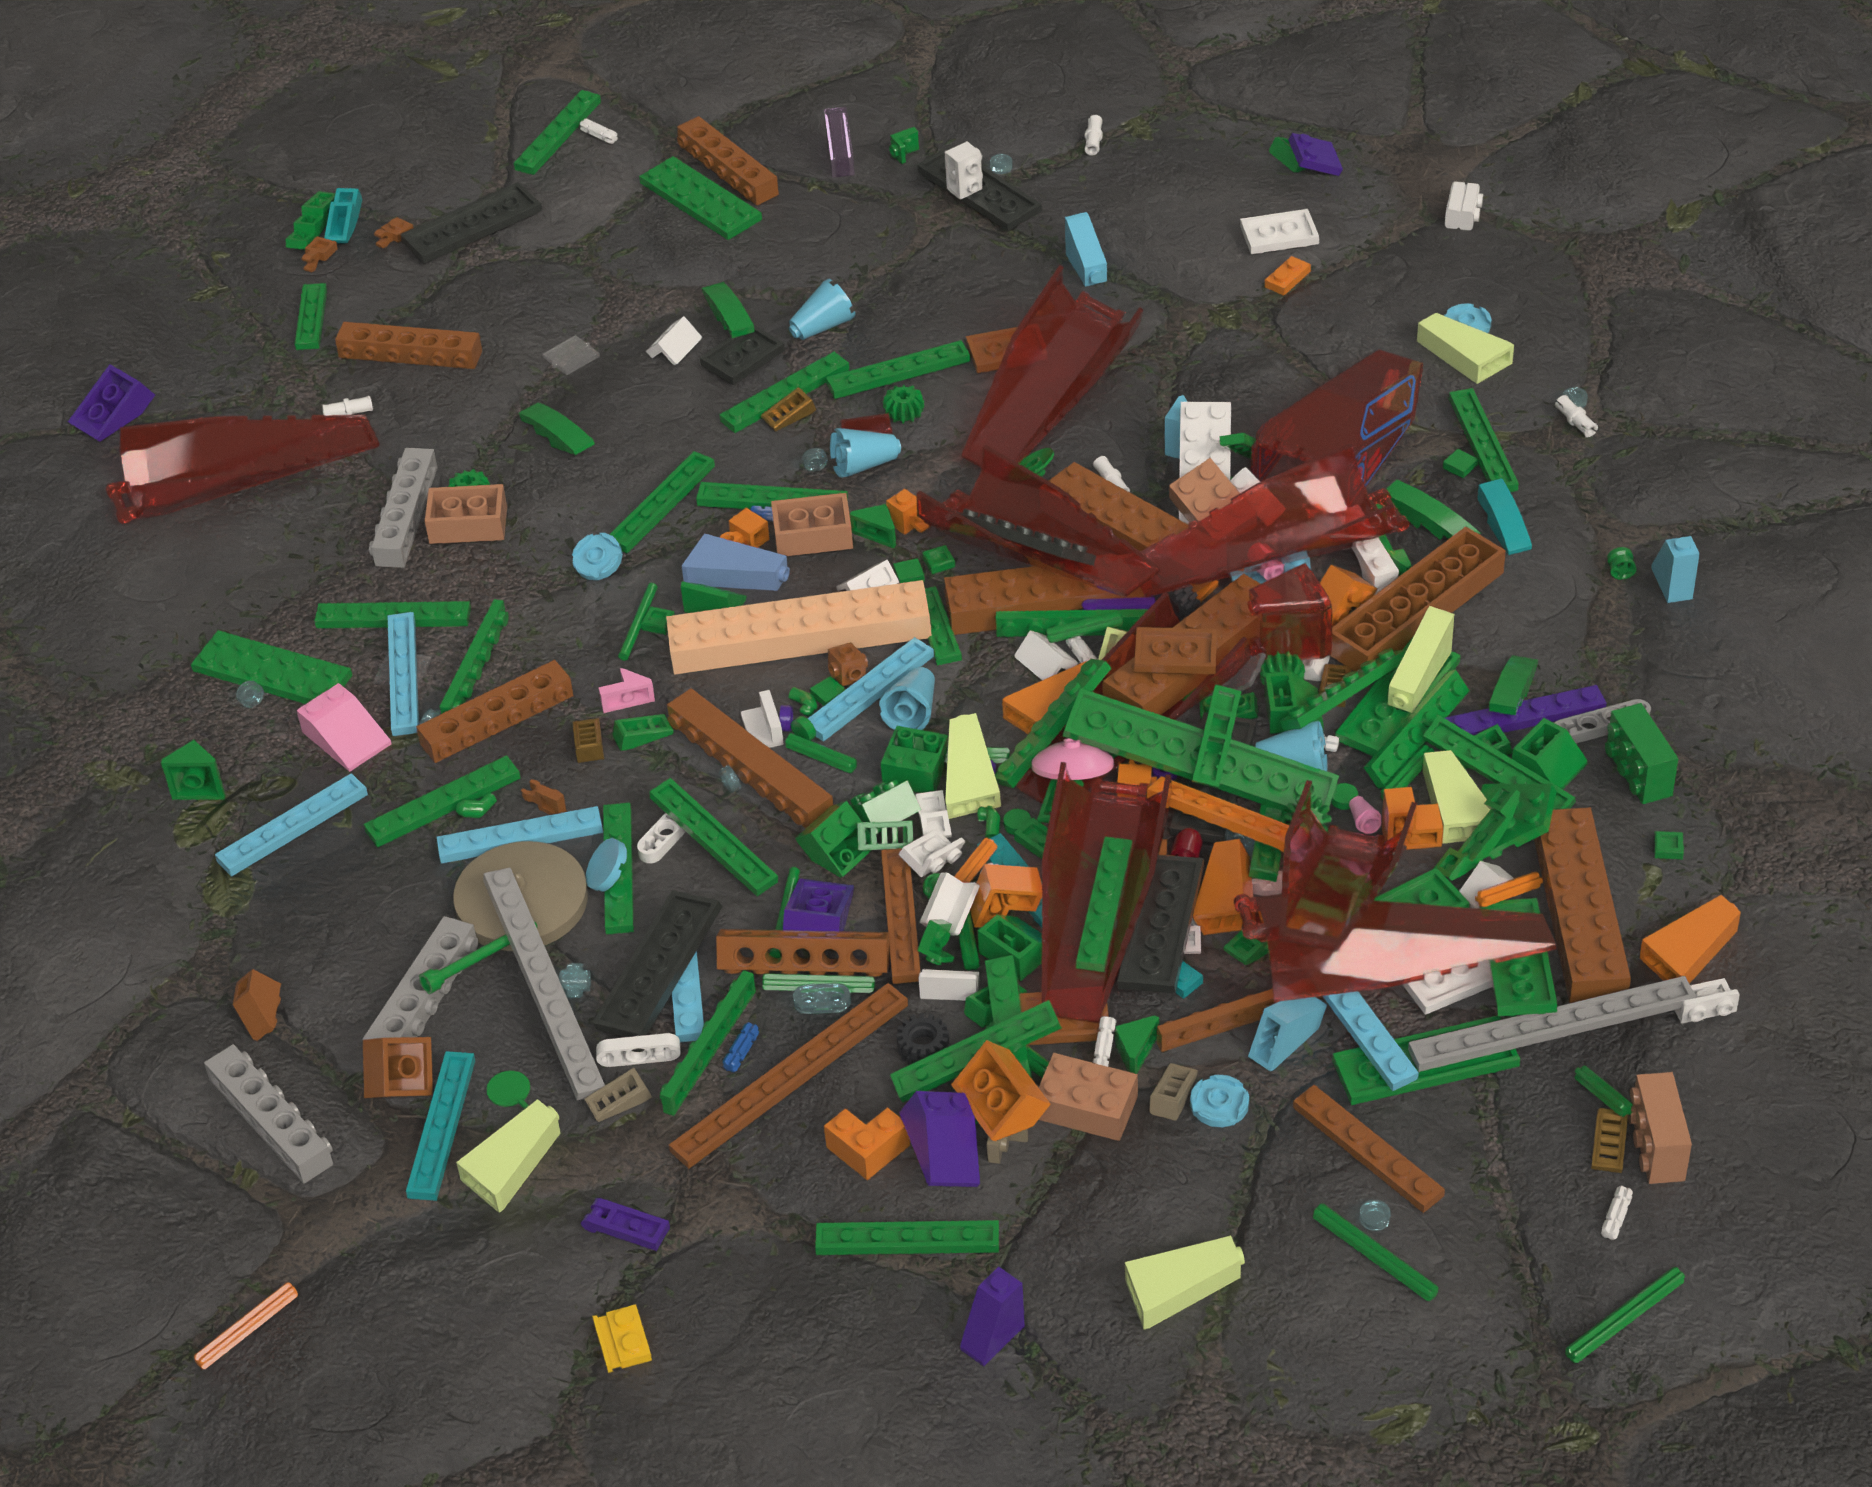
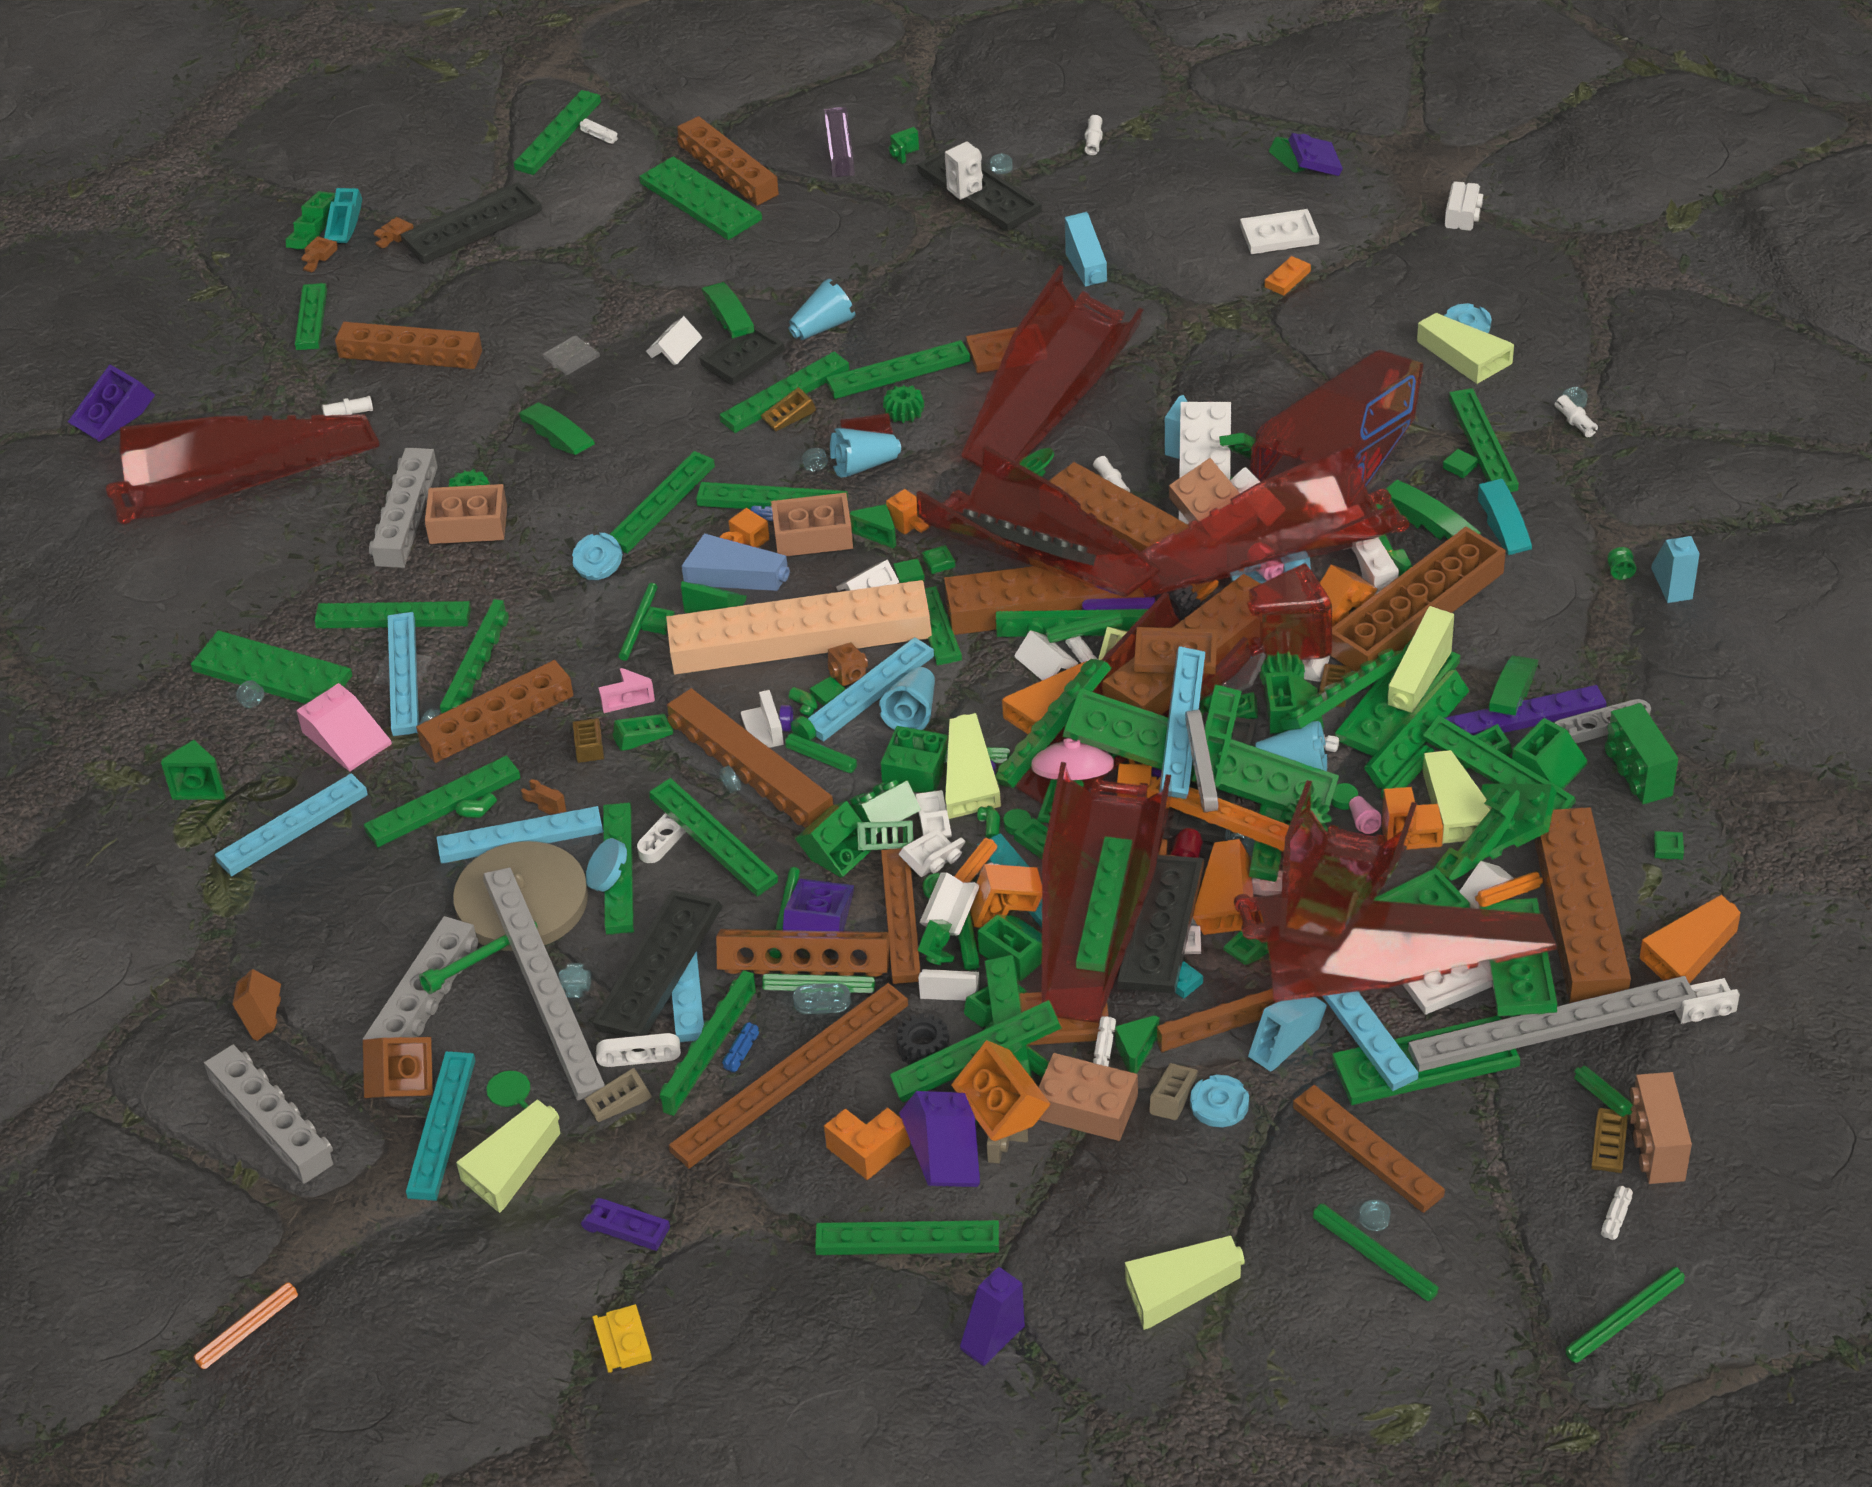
(1184, 697): none -> medium azure plate
(1201, 761): none -> light grey beam

